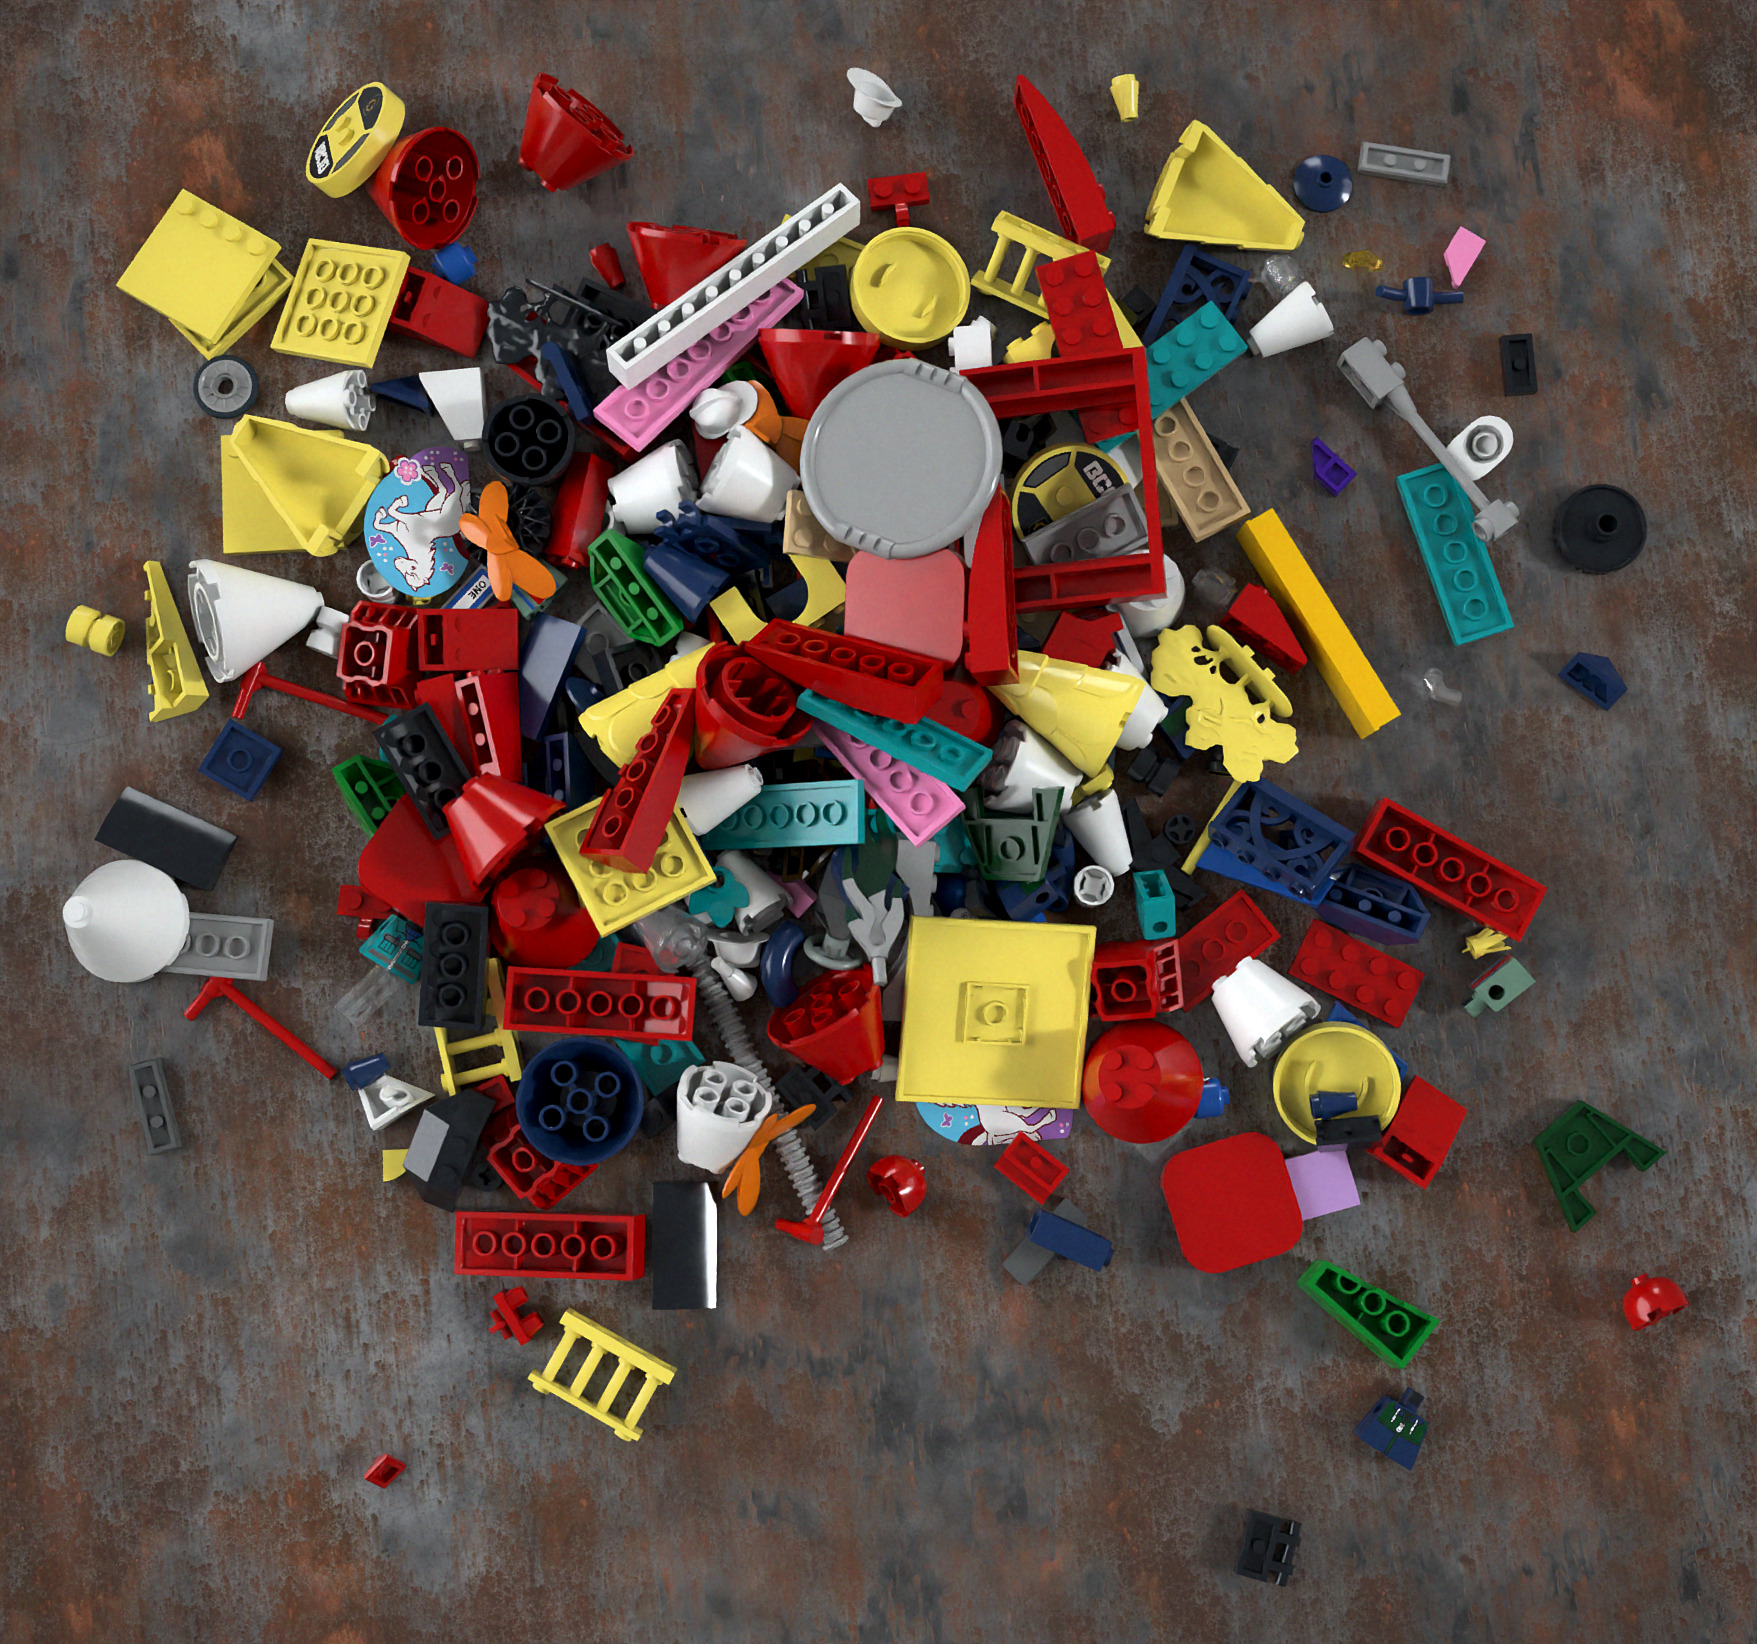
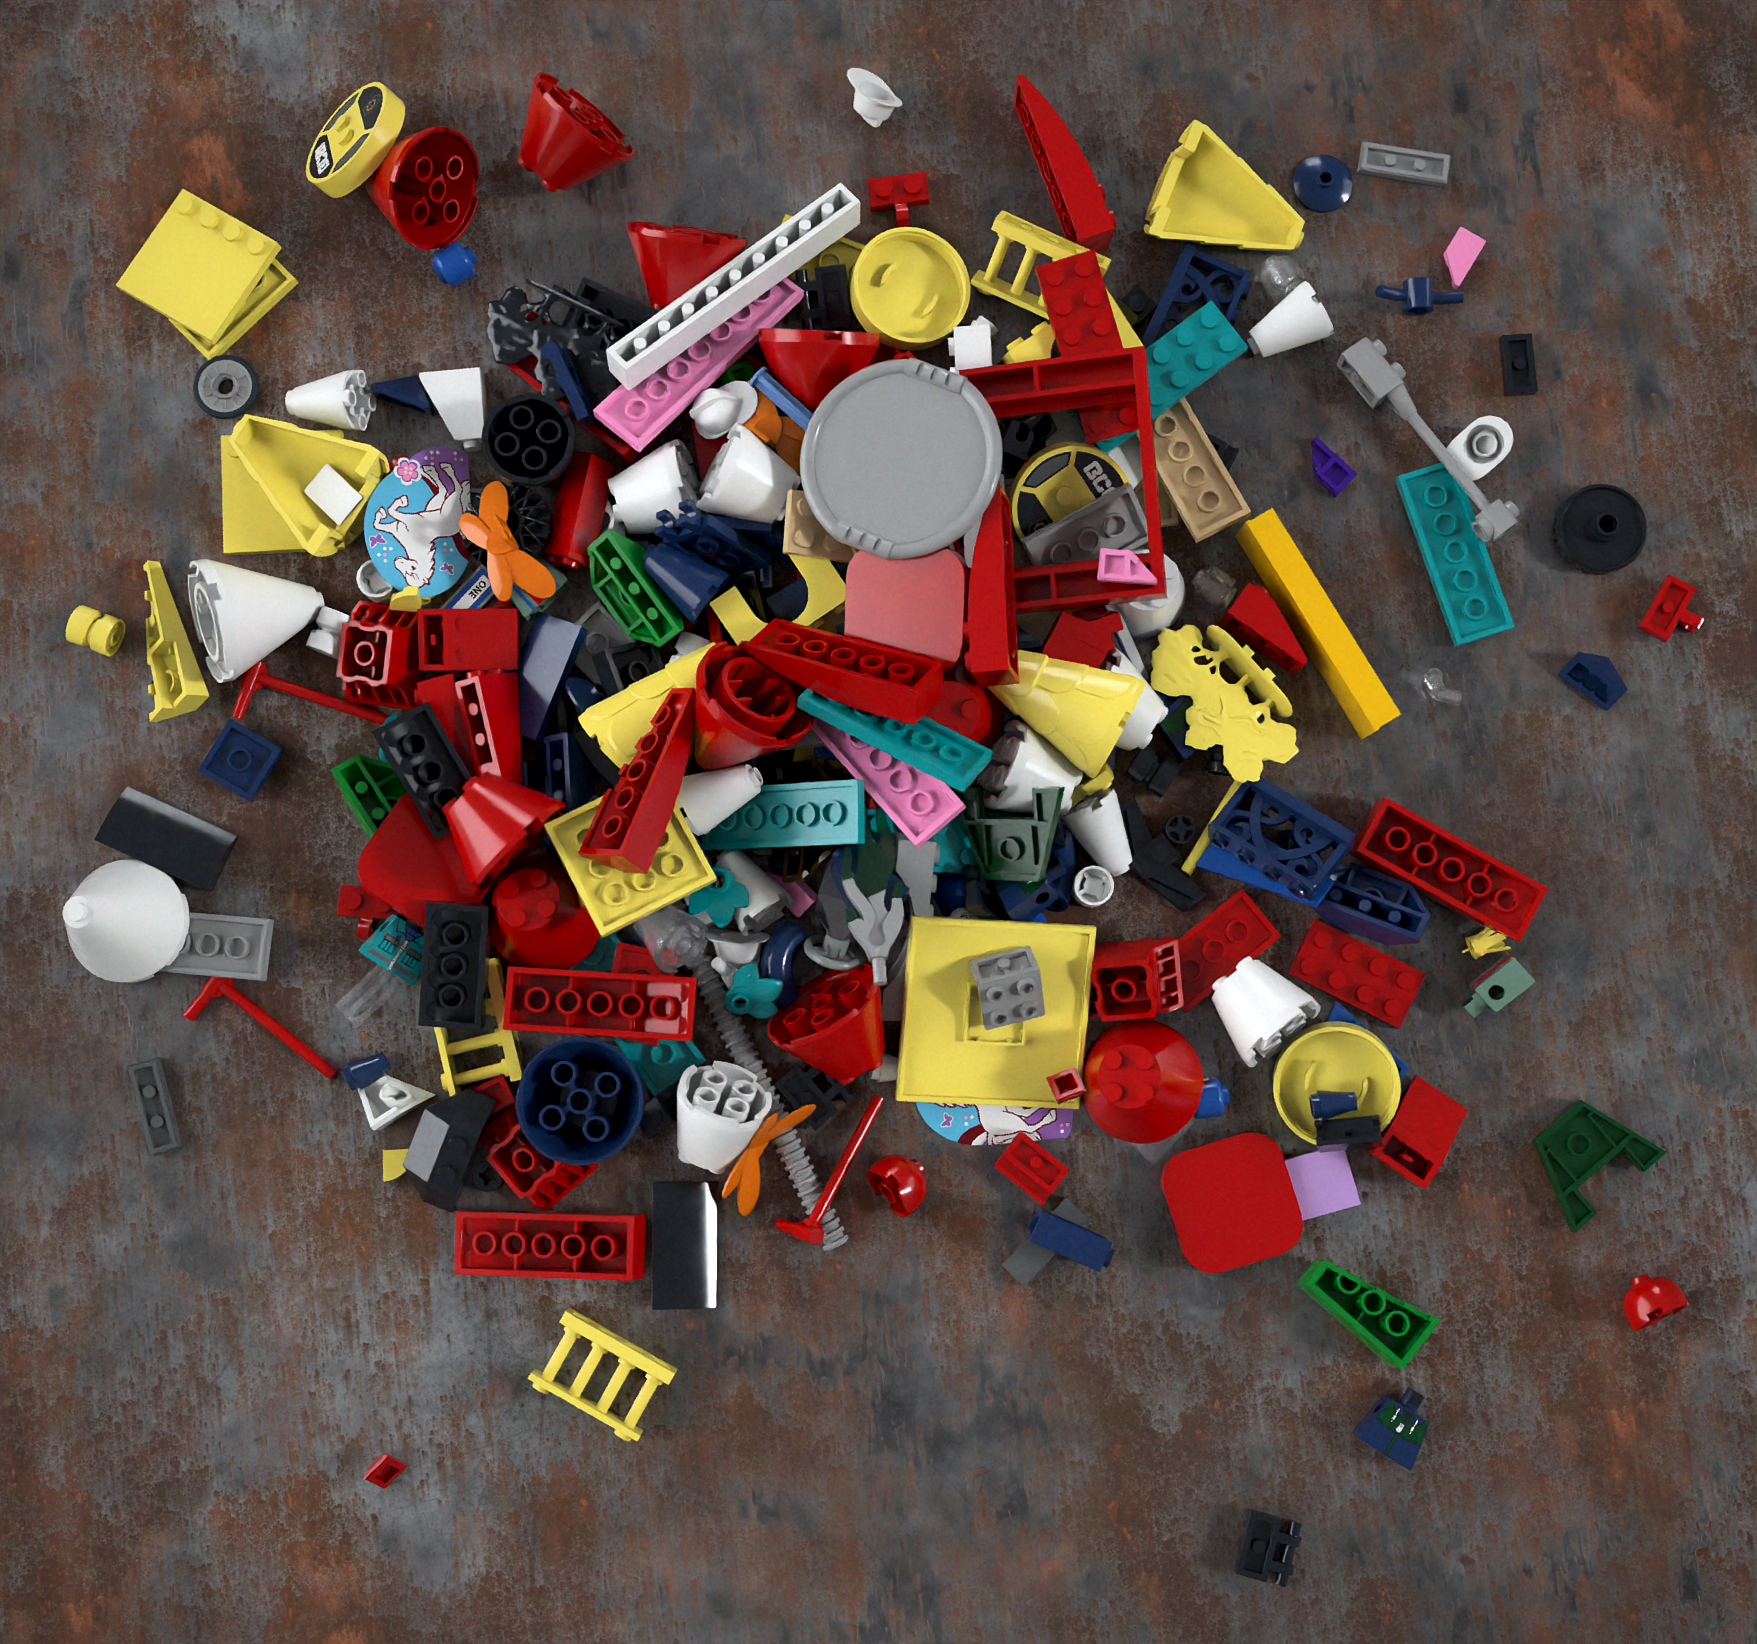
(333, 494): none -> white sticker
(340, 302): light yellow plate -> none
(406, 600): none -> light yellow tile
(439, 313): red slope -> none
(522, 1327): red hips -> none
(607, 264): red cone -> none
(756, 992): none -> teal plate
(781, 397): none -> medium blue axle
(1008, 987): none -> light grey bracket
(1066, 1085): none -> red slope
(1123, 567): none -> bright pink tile
(1125, 94): light yellow cone -> none
(1154, 904): teal torso -> none
(1364, 258): clear yellow tile -> none
(1669, 609): none -> red plate

